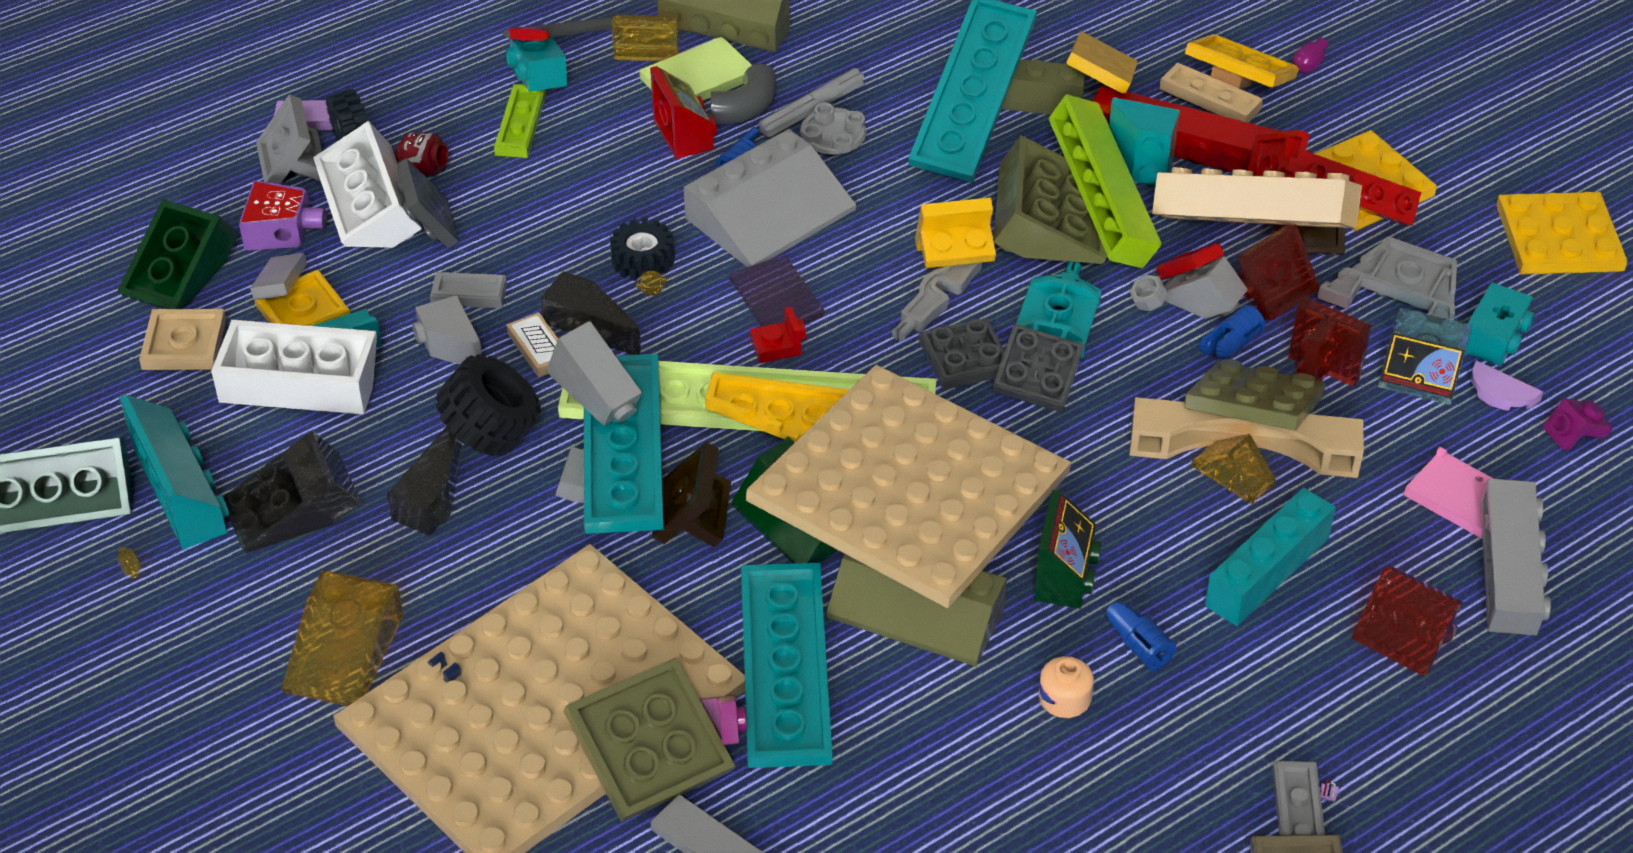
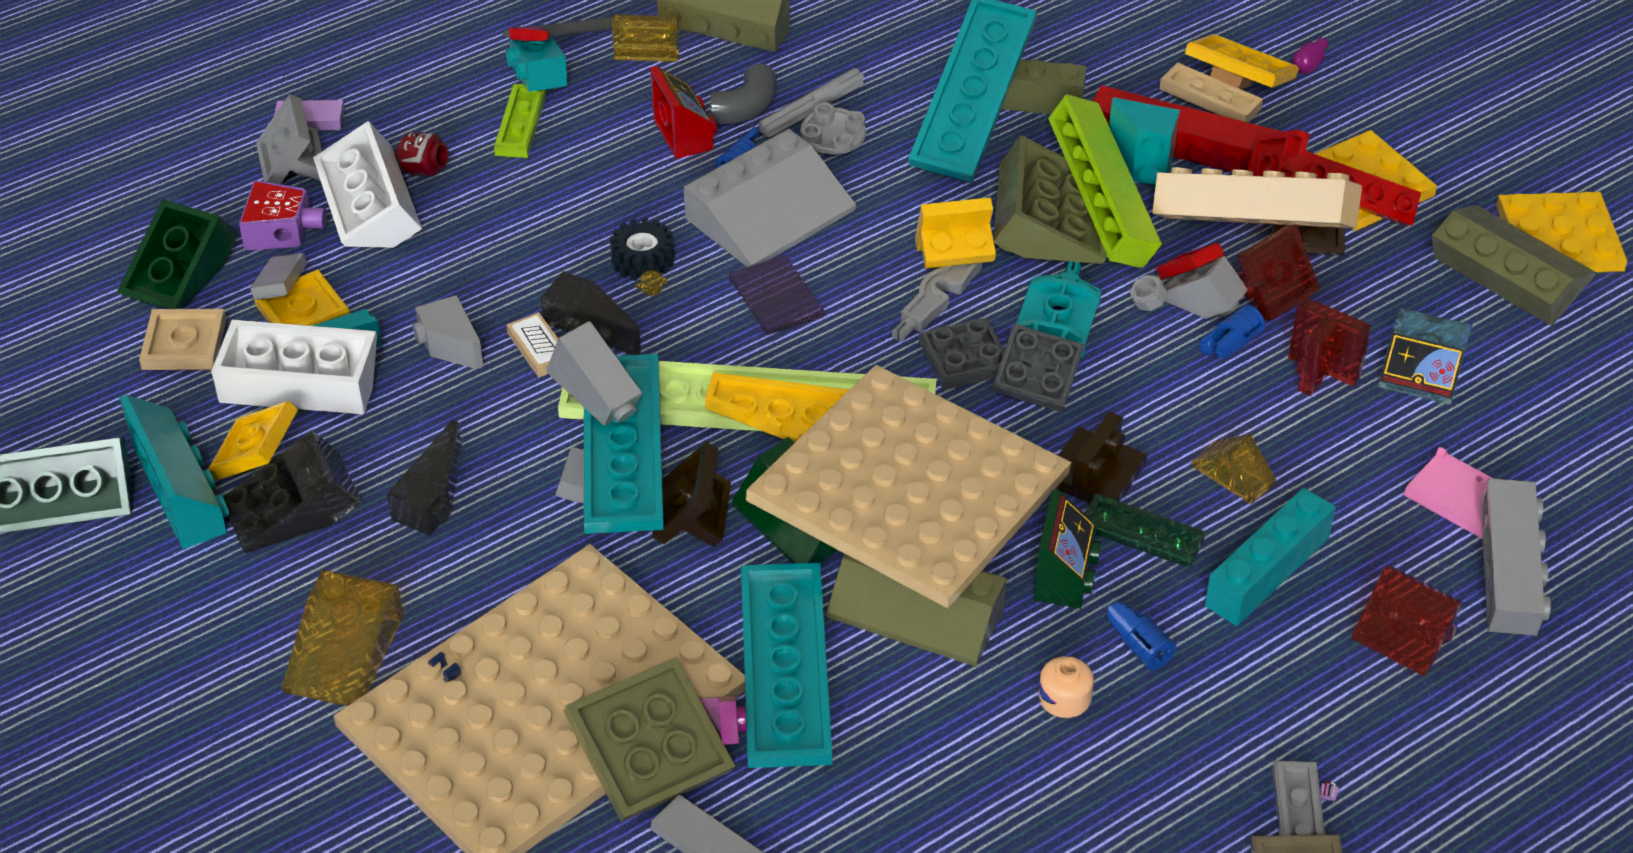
(128, 562): clear yellow piece -> none
(252, 440): none -> yellow tile
(345, 112): black bush -> none
(426, 204): dark grey tile -> none
(471, 289): light grey tile -> none
(488, 405): black tyre -> none
(705, 68): yellowish green tile -> none
(779, 339): red bracket -> none
(1101, 462): none -> dark brown bracket
(1102, 62): yellow tile -> none
(1145, 530): none -> clear green plate
(1256, 394): olive plate -> none
(1321, 442): tan arch -> none
(1402, 273): light grey wing -> none
(1498, 324): teal brick -> none
(1501, 389): lavender tile -> none
(1510, 262): none -> olive slope
(1576, 419): magenta bracket -> none

